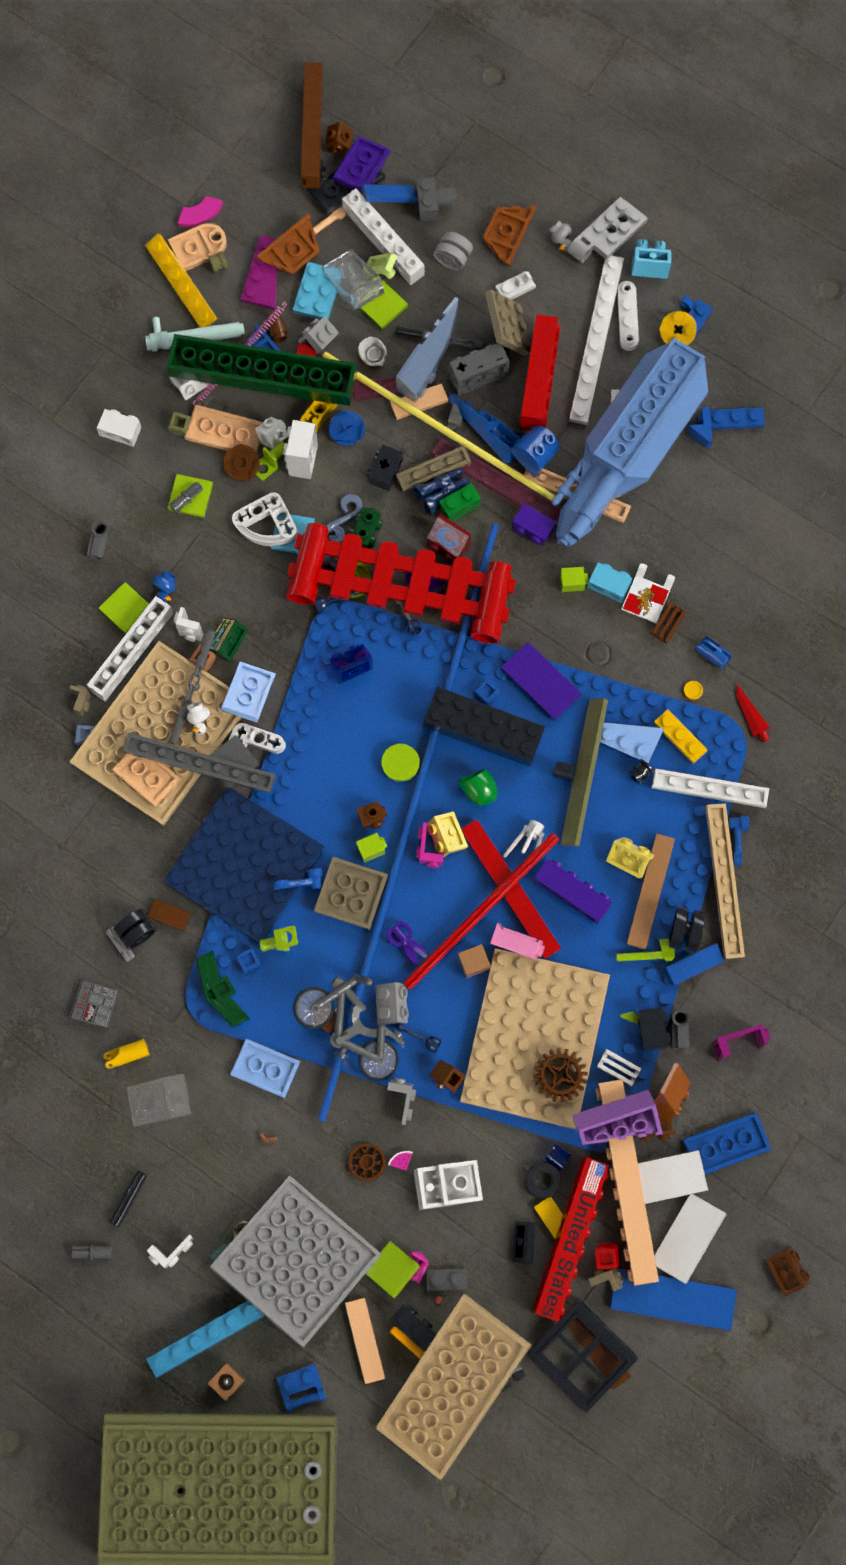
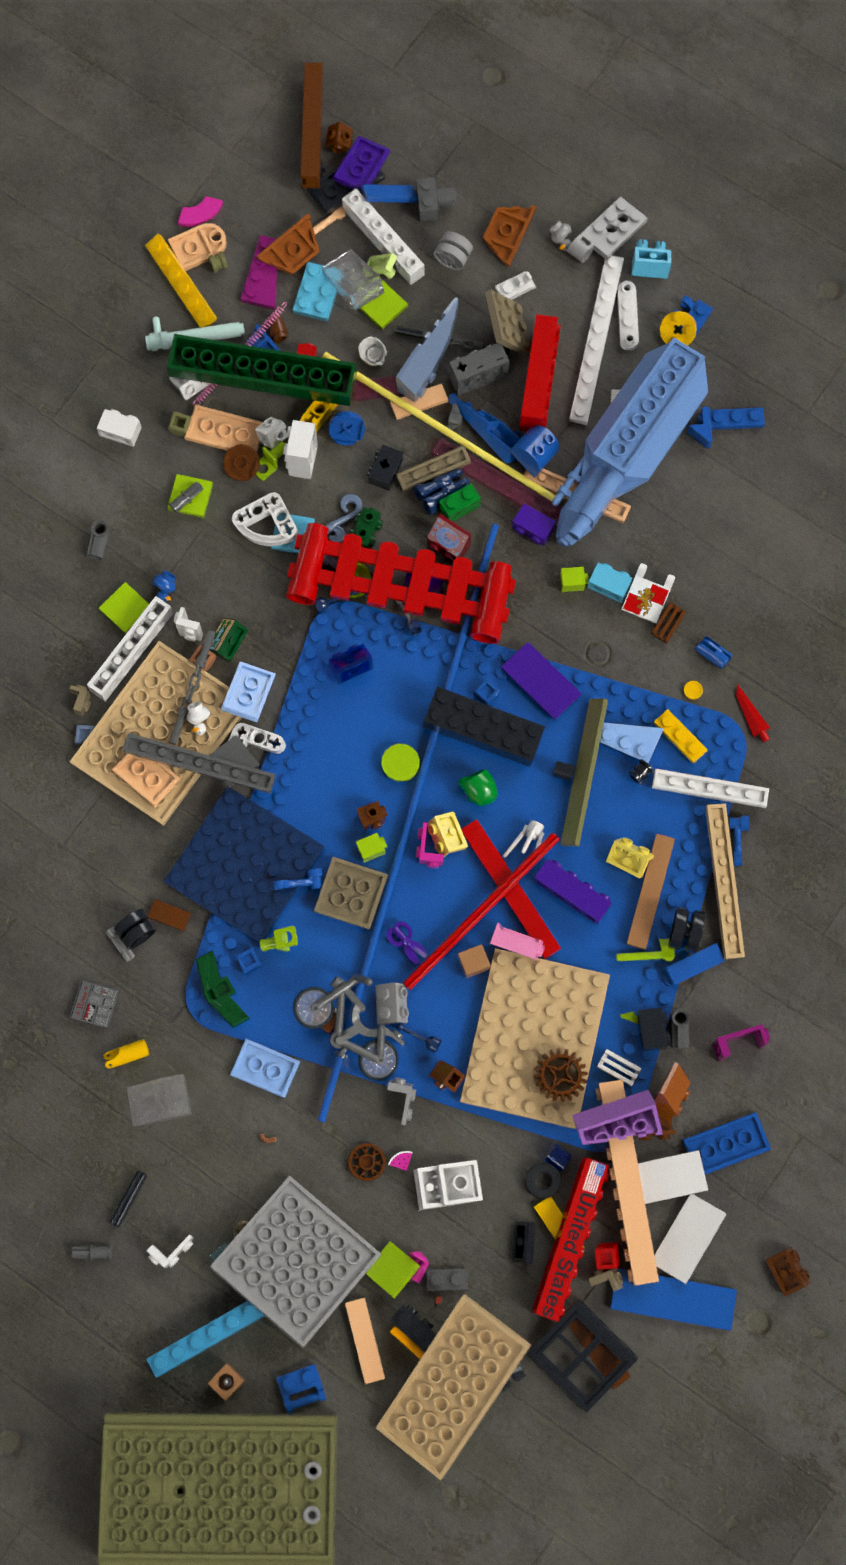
(319, 334): light grey bracket -> none

